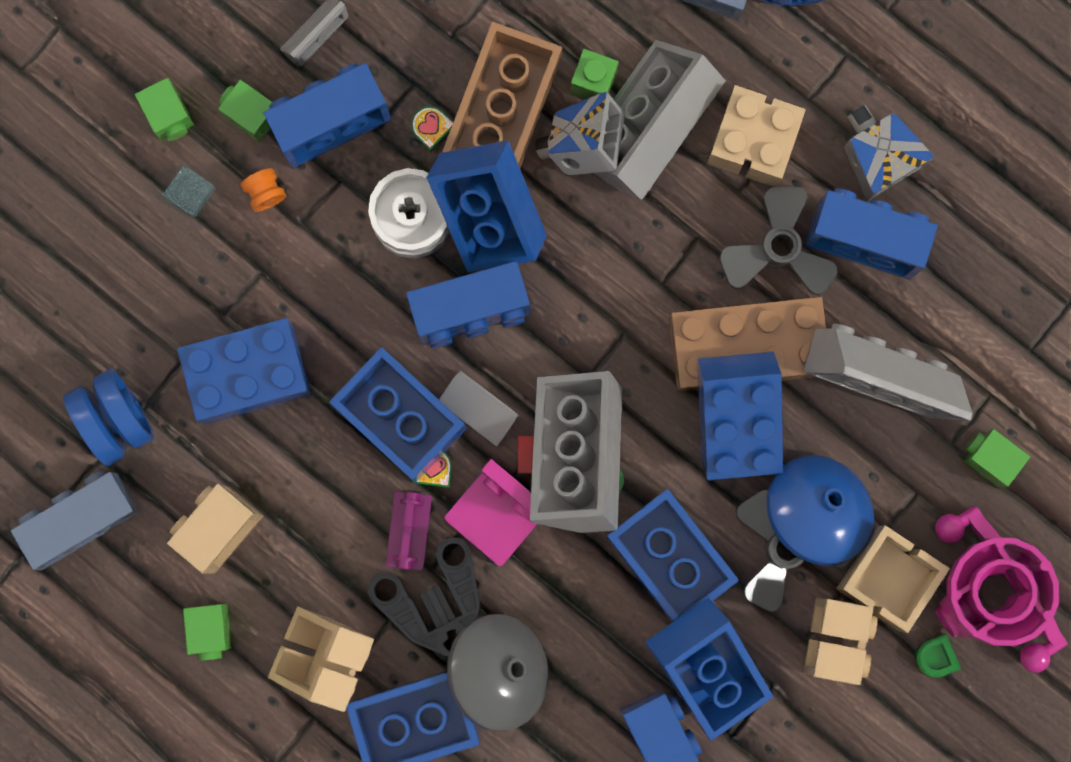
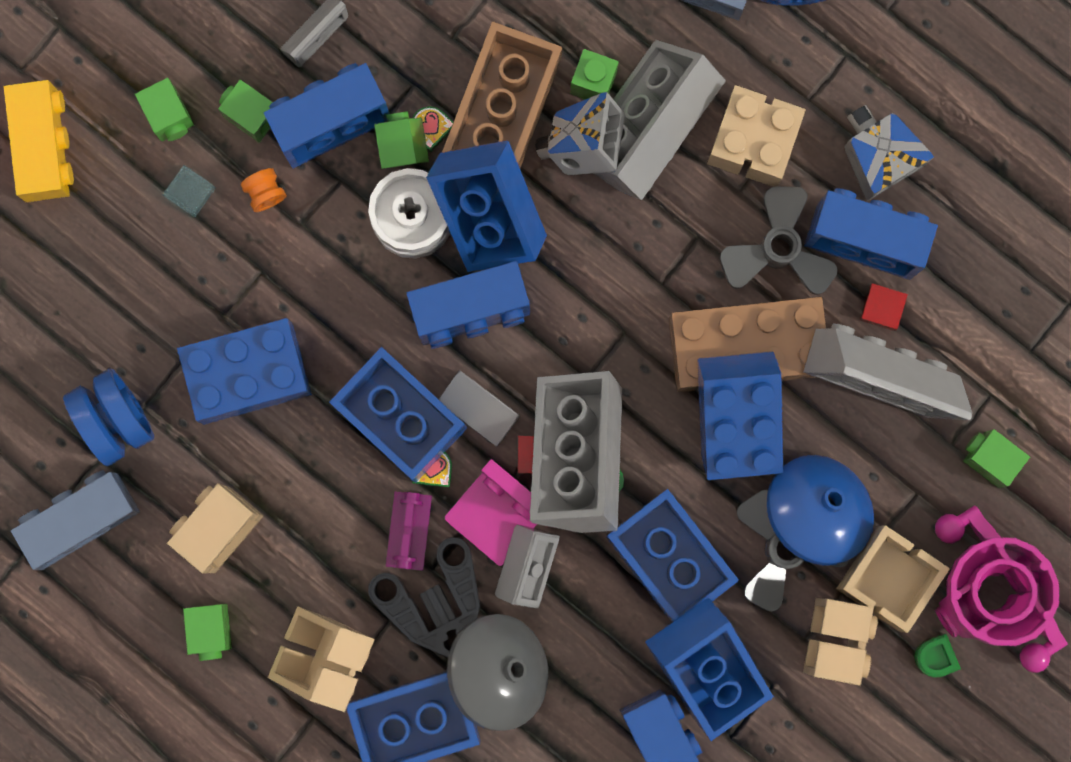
(38, 141): none -> yellow brick
(401, 141): none -> bright green brick
(526, 566): none -> light grey slope
(883, 307): none -> red tile

